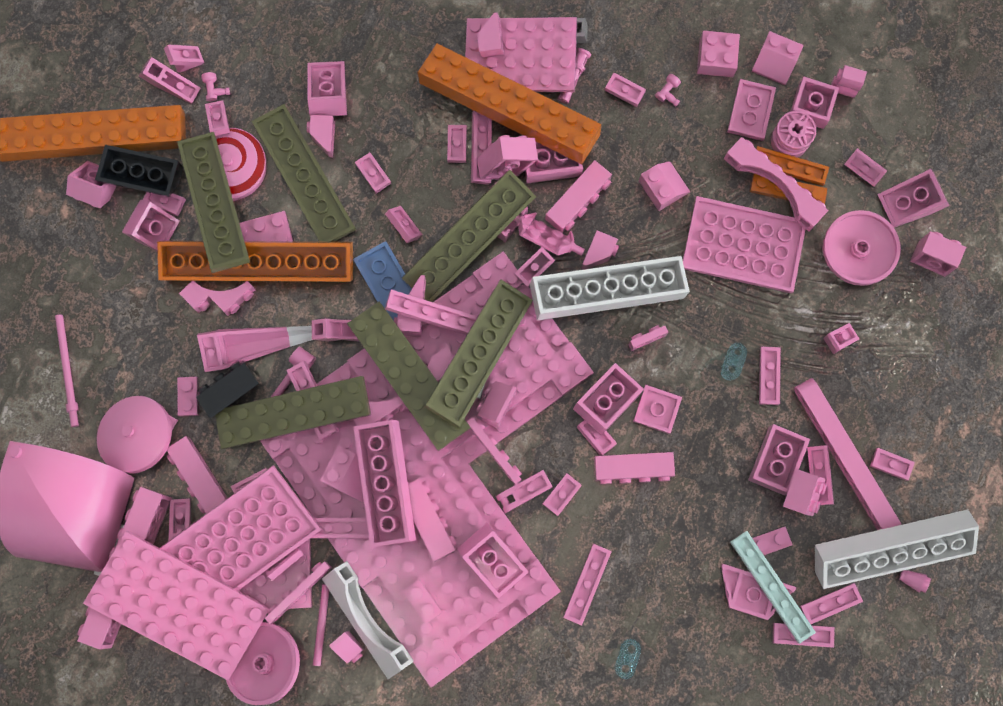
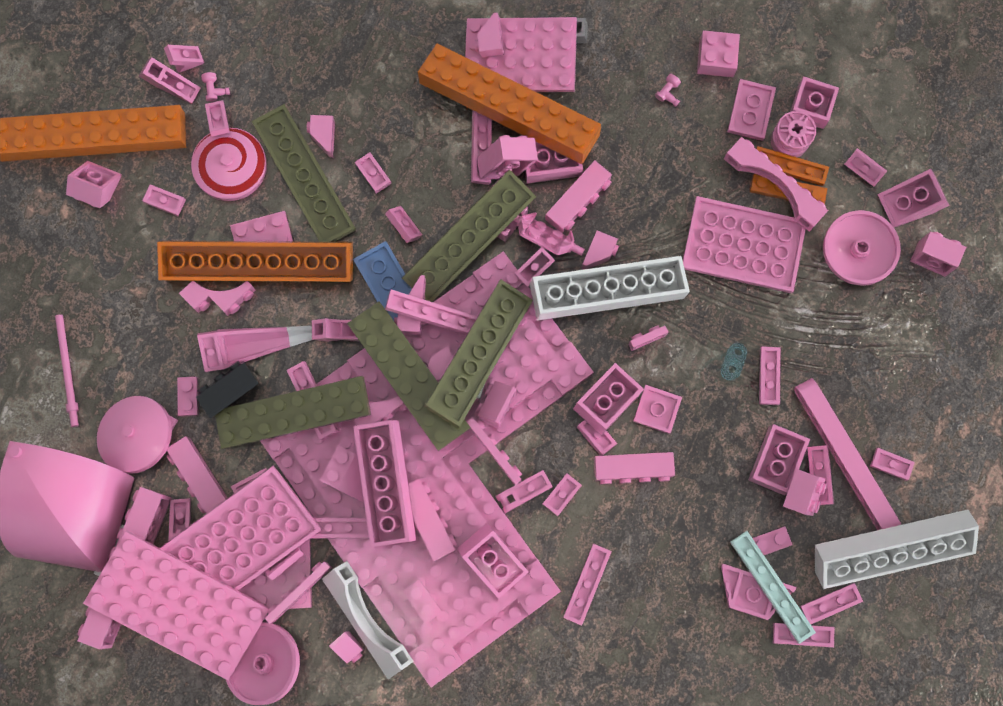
(139, 171): black slope -> none
(150, 225): bright pink slope -> none
(213, 202): olive plate -> none
(297, 357): bright pink piece -> none
(321, 626): bright pink bar -> none
(327, 88): bright pink slope -> none
(457, 143): bright pink plate -> none
(581, 59): bright pink pin -> none
(625, 89): bright pink plate -> none
(627, 658): clear light blue plate -> none
(663, 185): bright pink slope -> none
(777, 58): bright pink slope -> none
(841, 338): bright pink slope -> none
(849, 80): bright pink brick -> none
(915, 580): bright pink cone -> none

